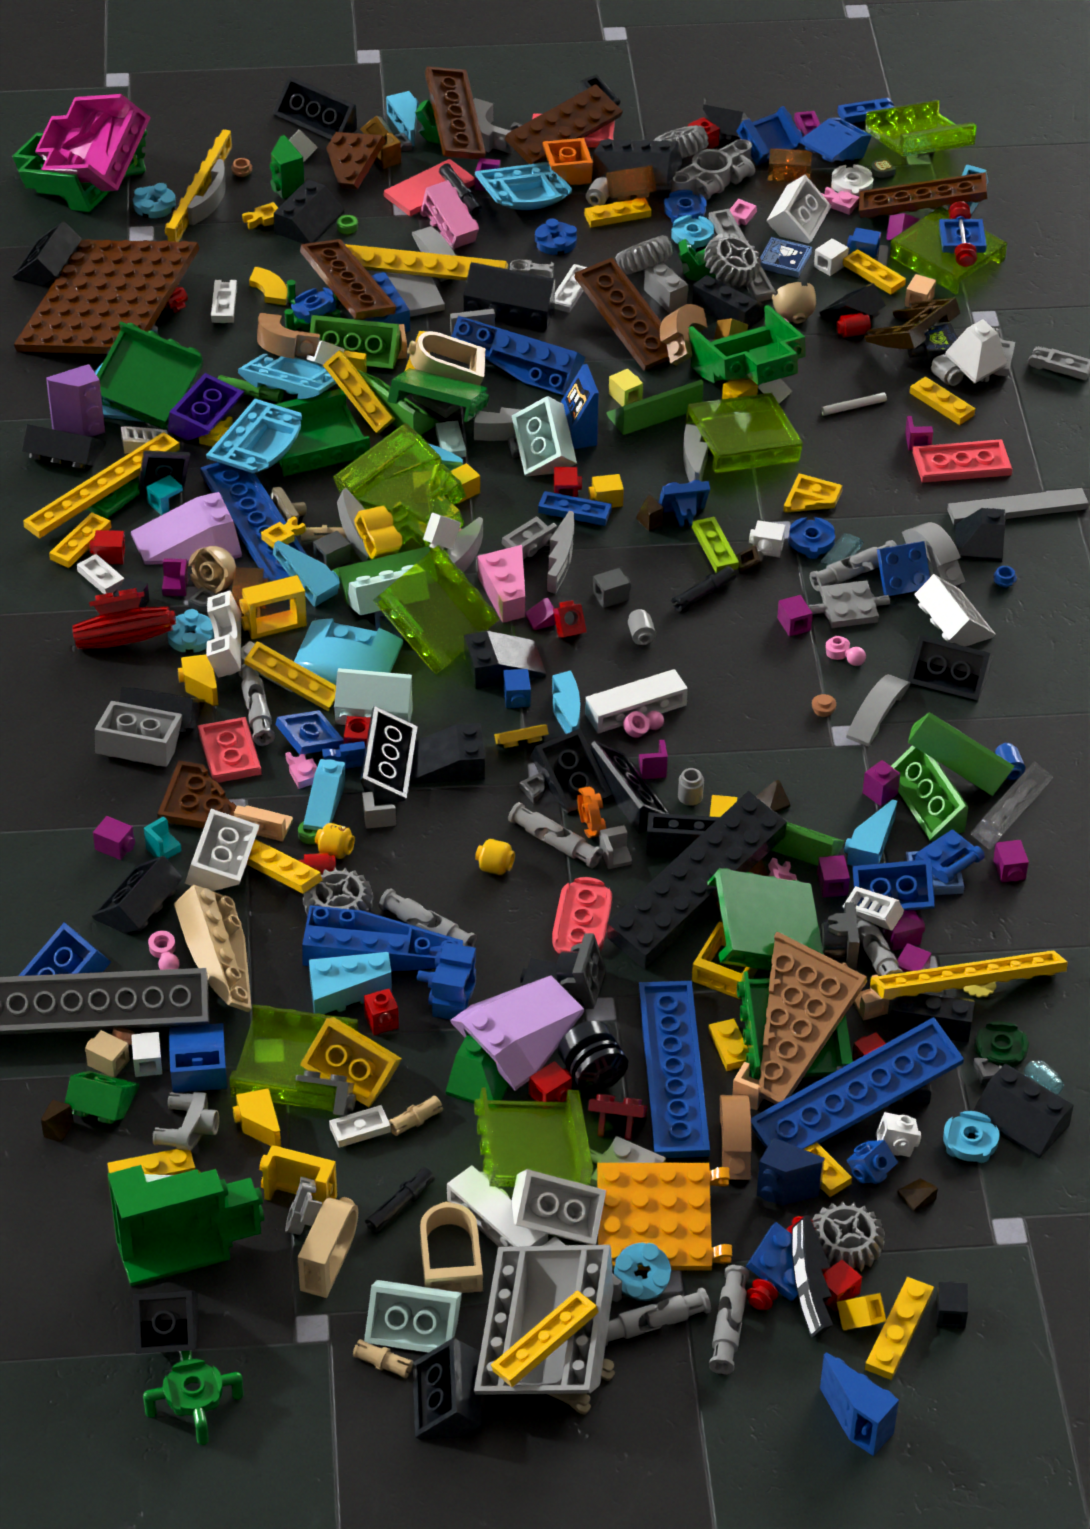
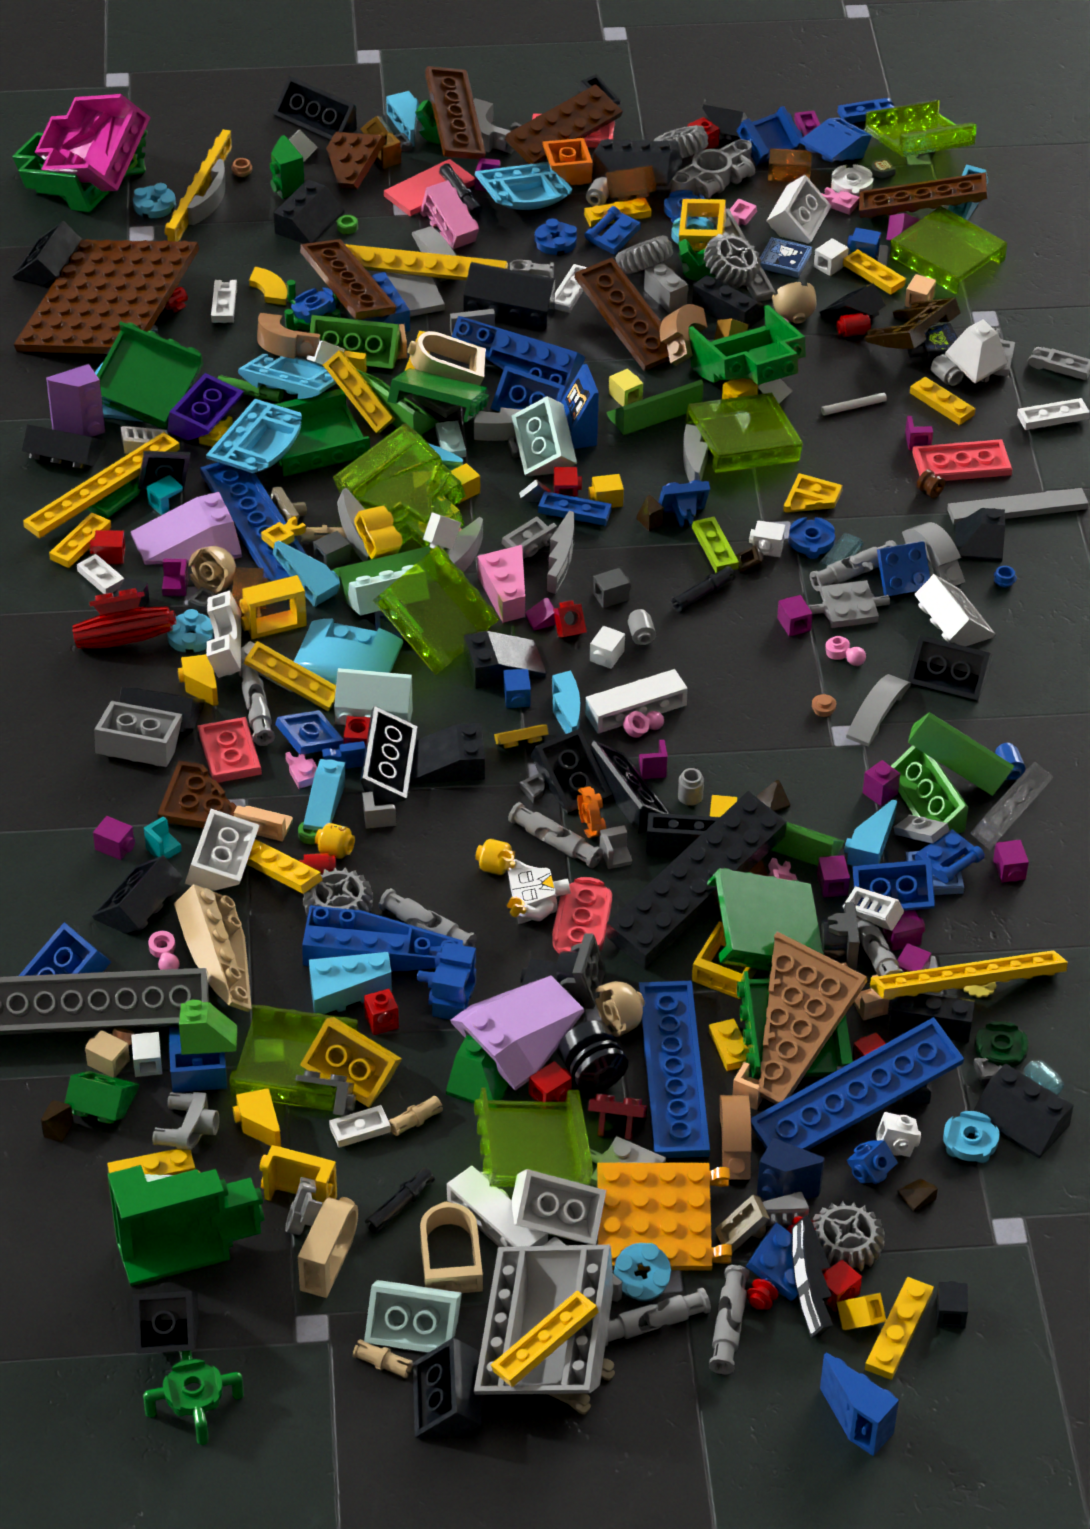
(205, 1029): none -> bright green slope
(262, 215): yellow plate -> none
(523, 389): none -> blue slope
(531, 889): none -> white torso
(534, 492): none -> flat silver tile
(607, 647): none -> white brick
(617, 234): none -> blue plate
(620, 1007): none -> tan cylinder
(701, 208): none -> yellow window
(743, 1223): none -> dark tan tile
(786, 1208): none -> light grey slope
(834, 1176): yellow plate -> none
(921, 829): none -> light grey plate
(930, 483): none -> reddish brown wheel
(962, 234): plate -> none
(1053, 414): none -> white plate

